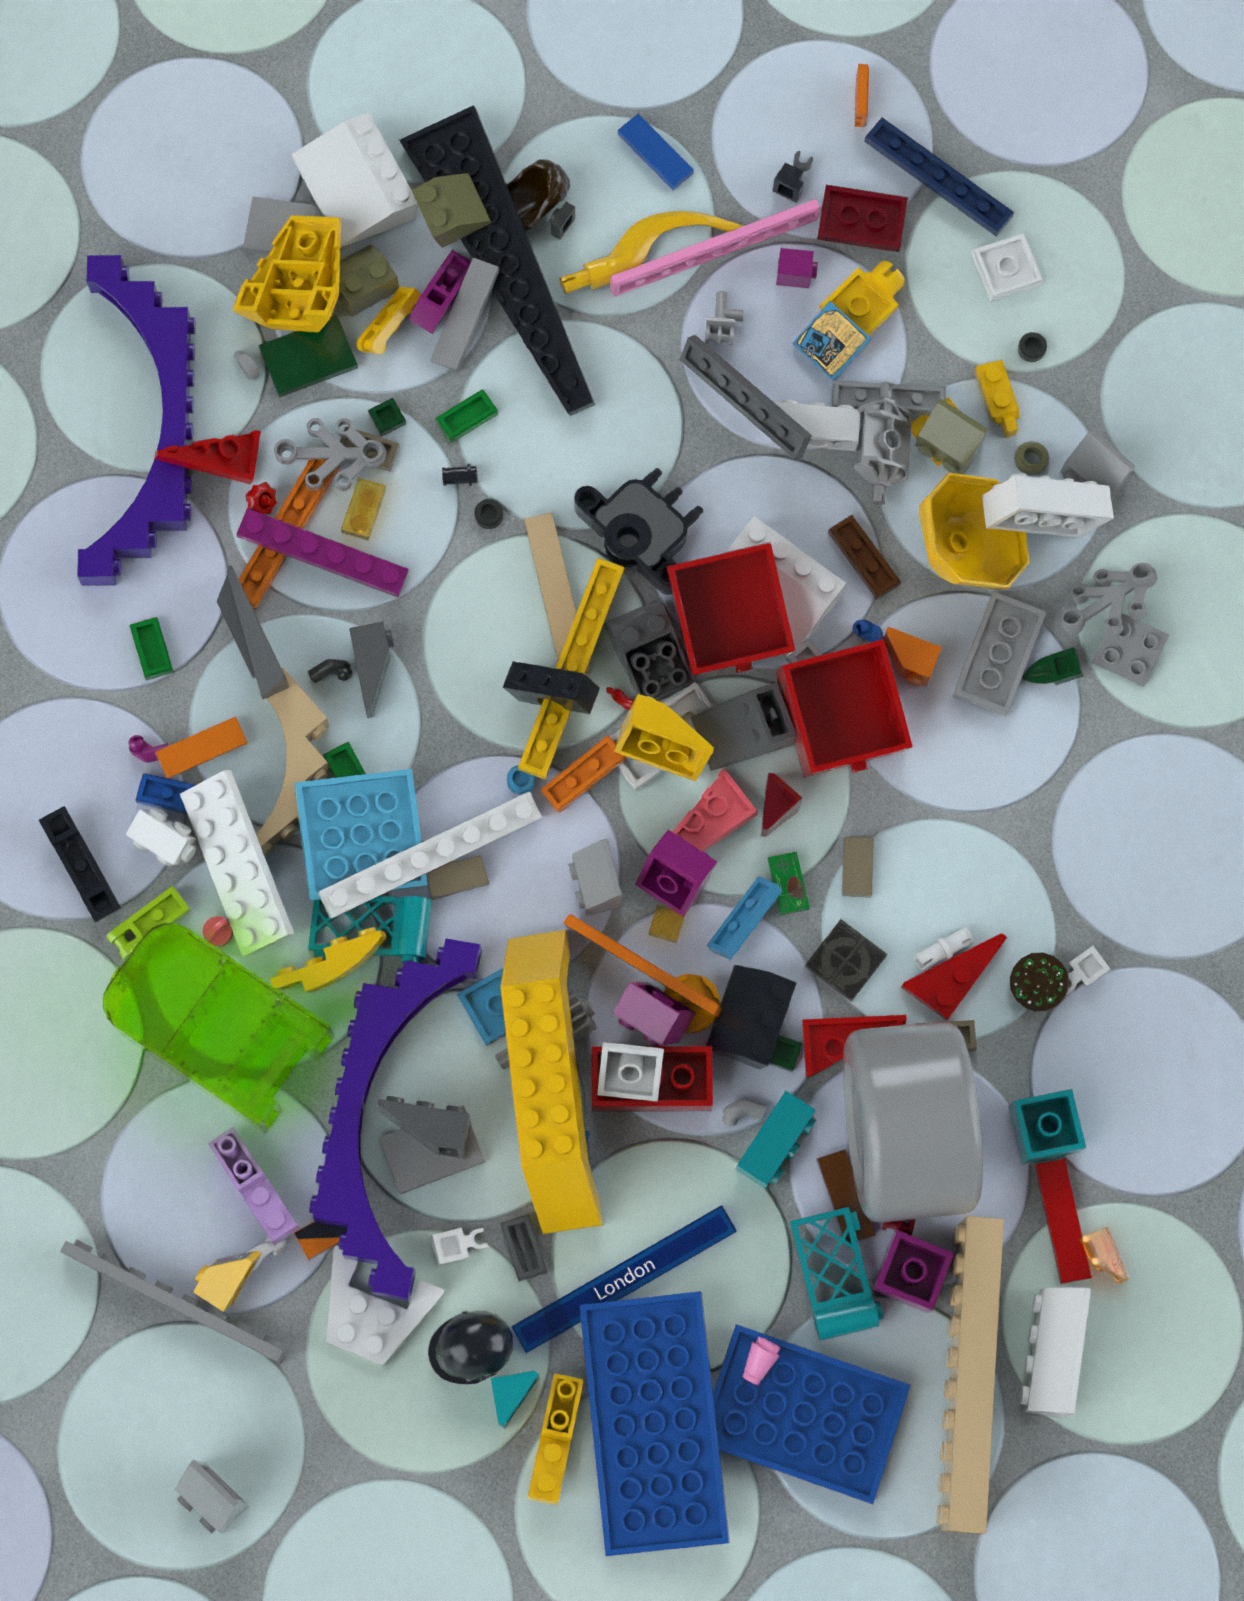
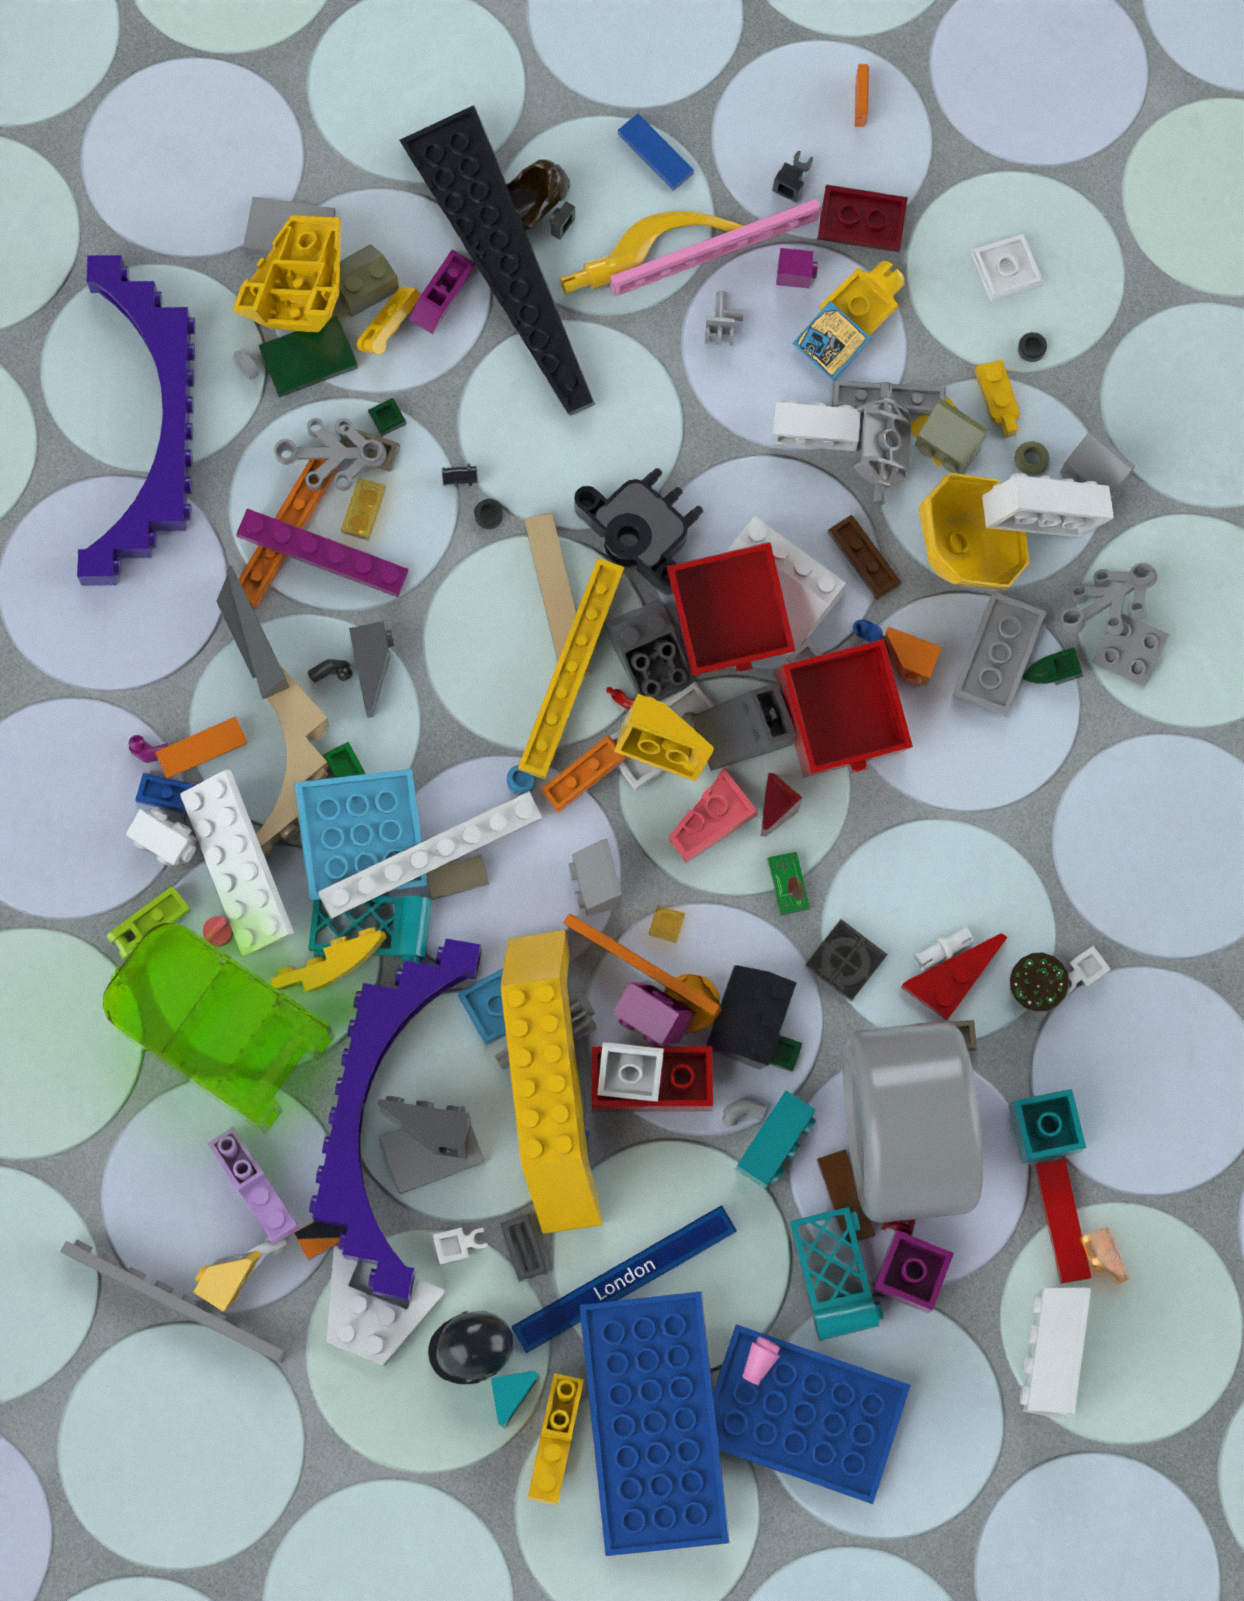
(80, 864): black slope -> none
(151, 648): green tile -> none
(209, 1496): light grey slope -> none
(226, 457): red wing -> none
(261, 498): red piece -> none
(356, 179): white slope -> none
(451, 207): olive slope -> none
(465, 314): light grey tile -> none
(466, 416): green tile -> none
(567, 688): black arch -> none
(675, 872): magenta brick -> none
(744, 918): dark azure plate -> none
(745, 397): dark grey plate -> none
(826, 1038): red wing -> none
(857, 867): dark tan tile -> none
(939, 176): dark blue plate -> none
(971, 1376): tan brick -> none

